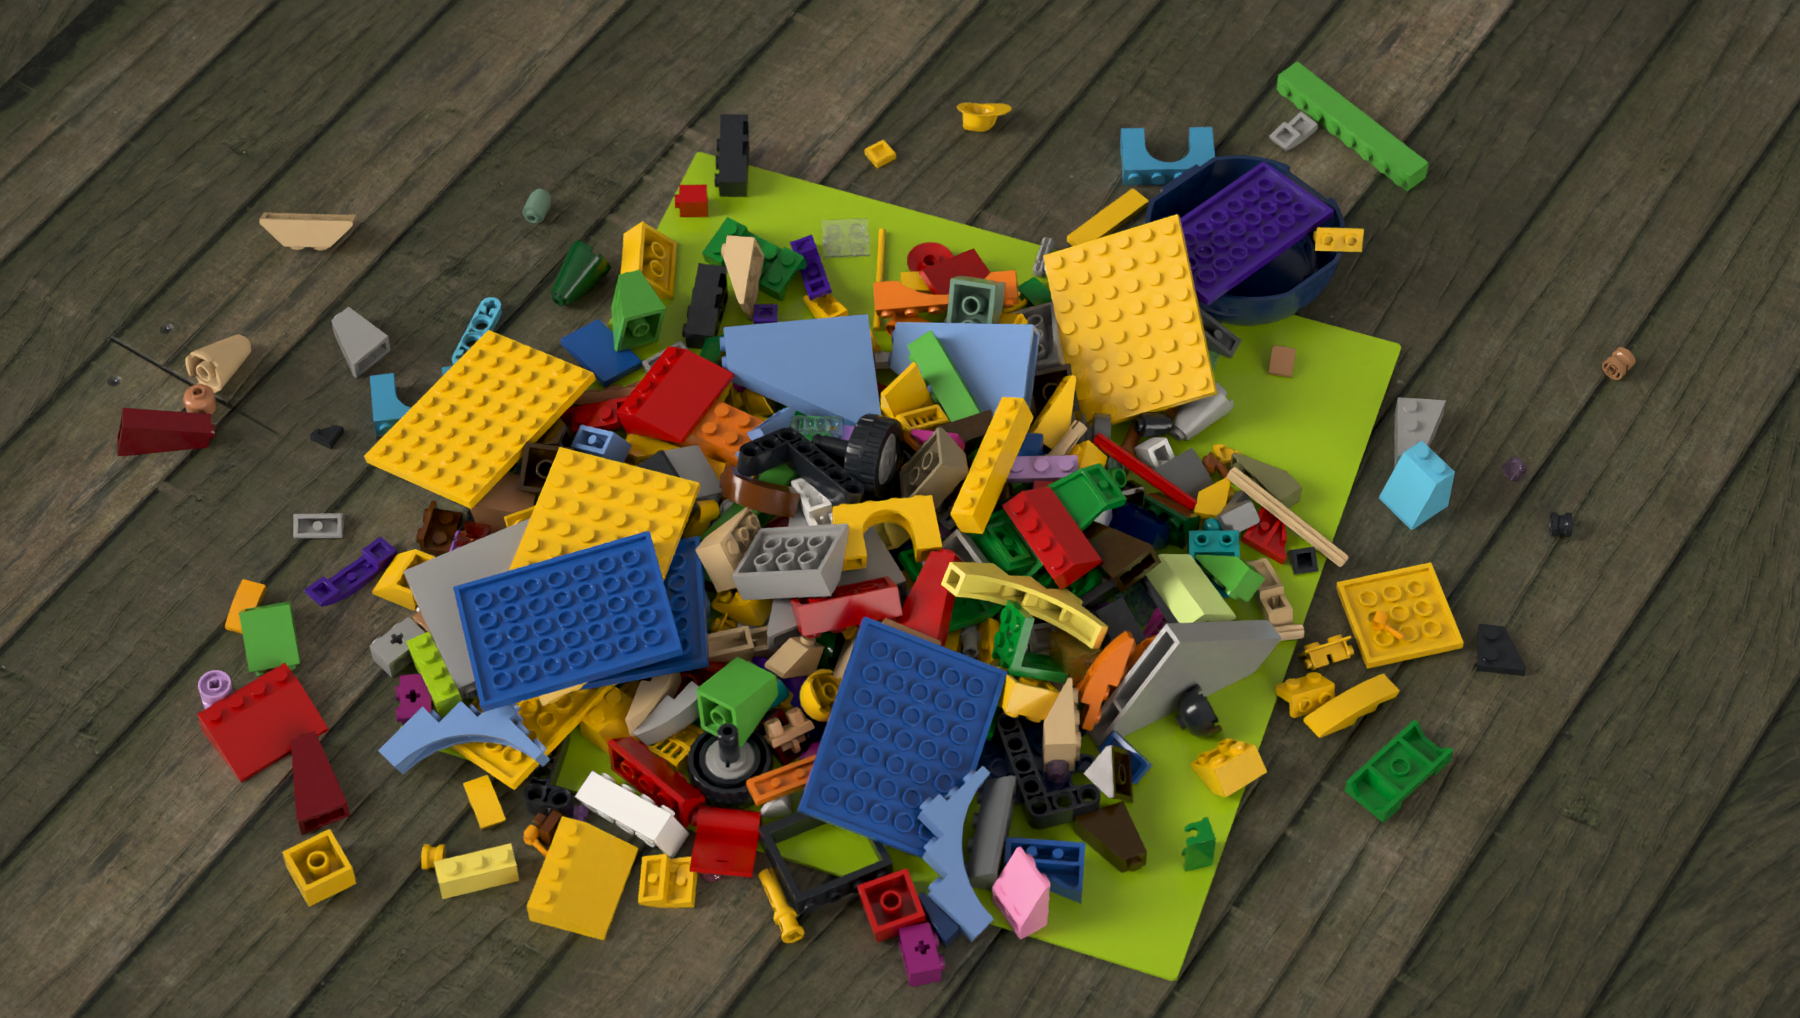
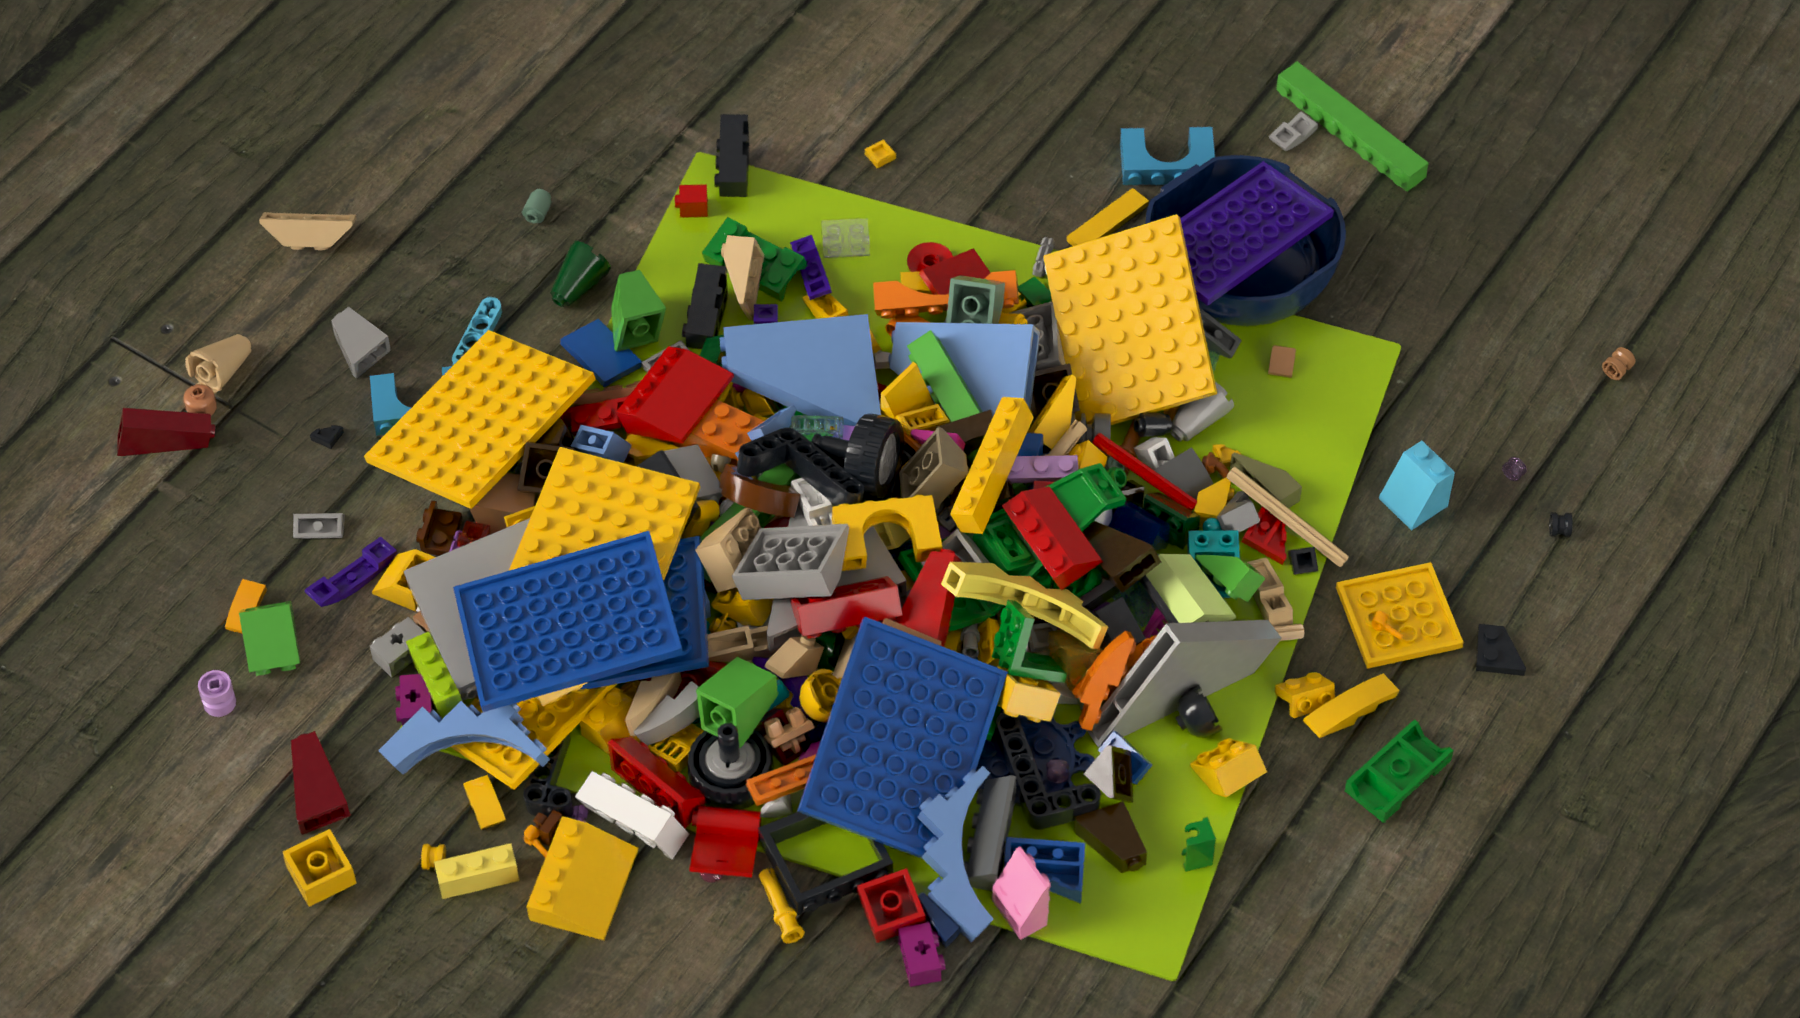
(260, 721): red slope -> none
(651, 254): yellow slope -> none
(667, 882): yellow slope -> none
(718, 462): none -> dark tan hinge
(880, 269): yellow axle -> none
(981, 116): yellow piece -> none
(1060, 729): tan slope -> none
(1317, 654): yellow hinge -> none
(1338, 239): yellow hinge -> none
(1415, 422): light grey wedge -> none

